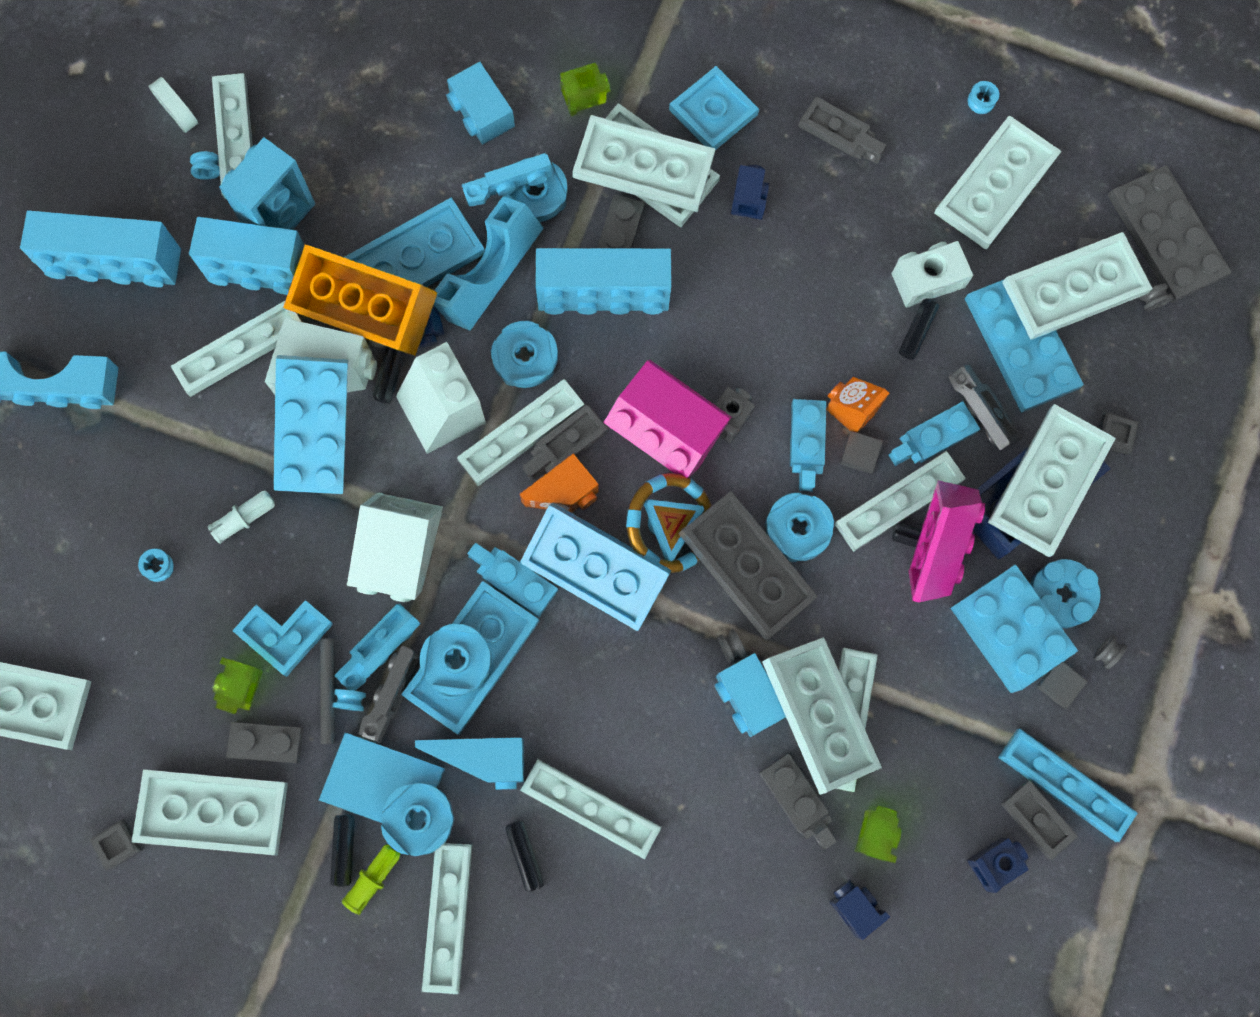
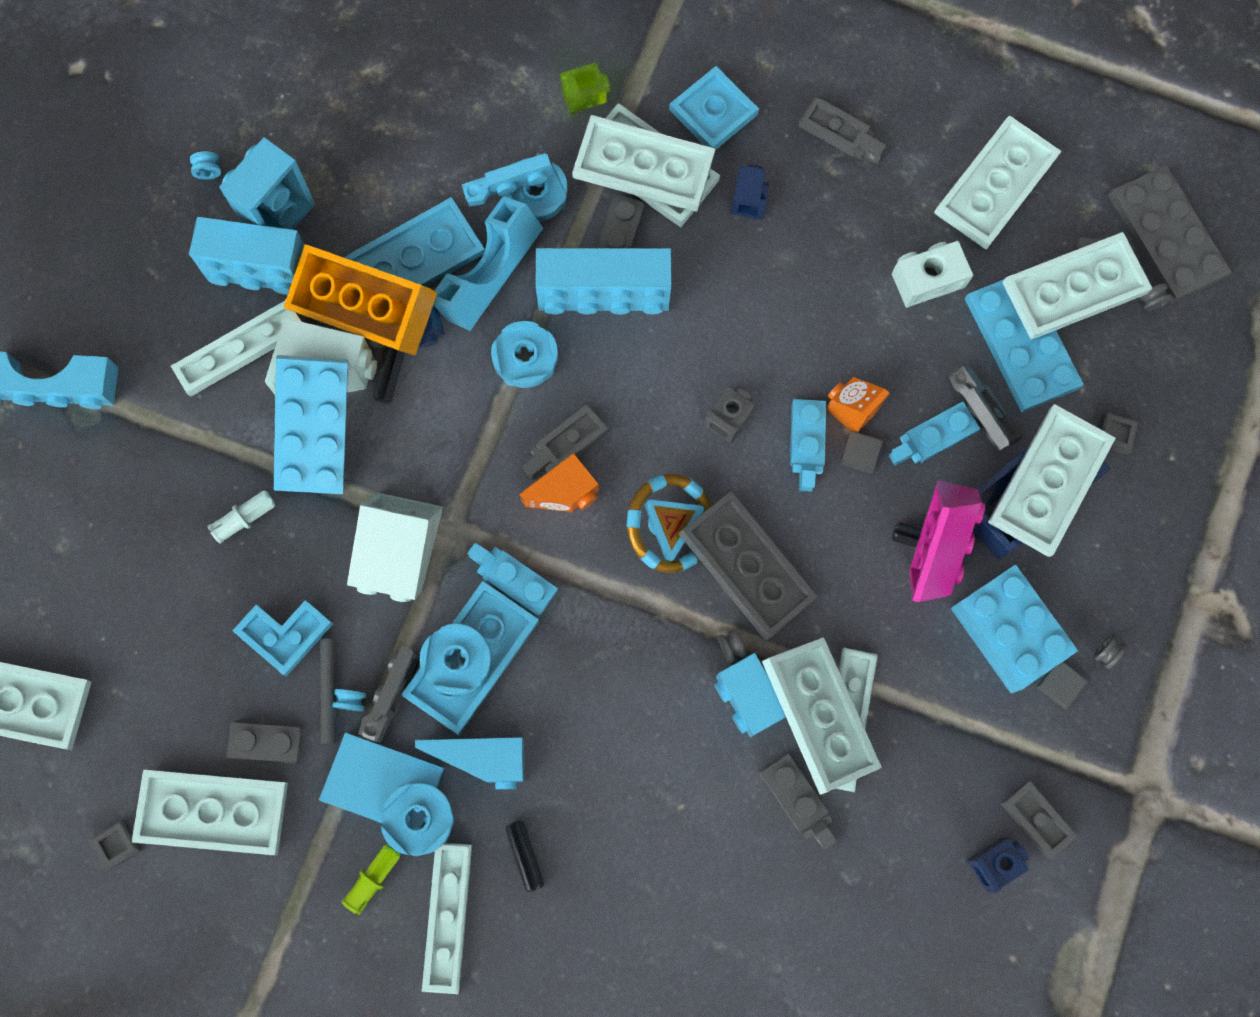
(101, 248): medium azure brick -> none
(144, 563): medium azure bush -> none
(173, 104): light aqua beam -> none
(232, 120): light aqua plate -> none
(236, 686): clear neon green brick -> none
(342, 850): black axle -> none
(377, 647): medium azure hinge -> none
(439, 399): light aqua slope -> none
(480, 103): medium azure brick -> none
(520, 432): light aqua plate -> none
(591, 809): light aqua tile -> none
(595, 566): medium azure plate -> none
(667, 419): dark pink slope -> none
(803, 508): medium azure plate -> none
(858, 909): dark blue brick -> none
(879, 834): clear neon green brick -> none
(897, 502): light aqua plate -> none
(919, 329): black axle -> none
(988, 89): medium azure bush -> none
(1068, 785): medium azure tile -> none
(1079, 580): medium azure plate -> none

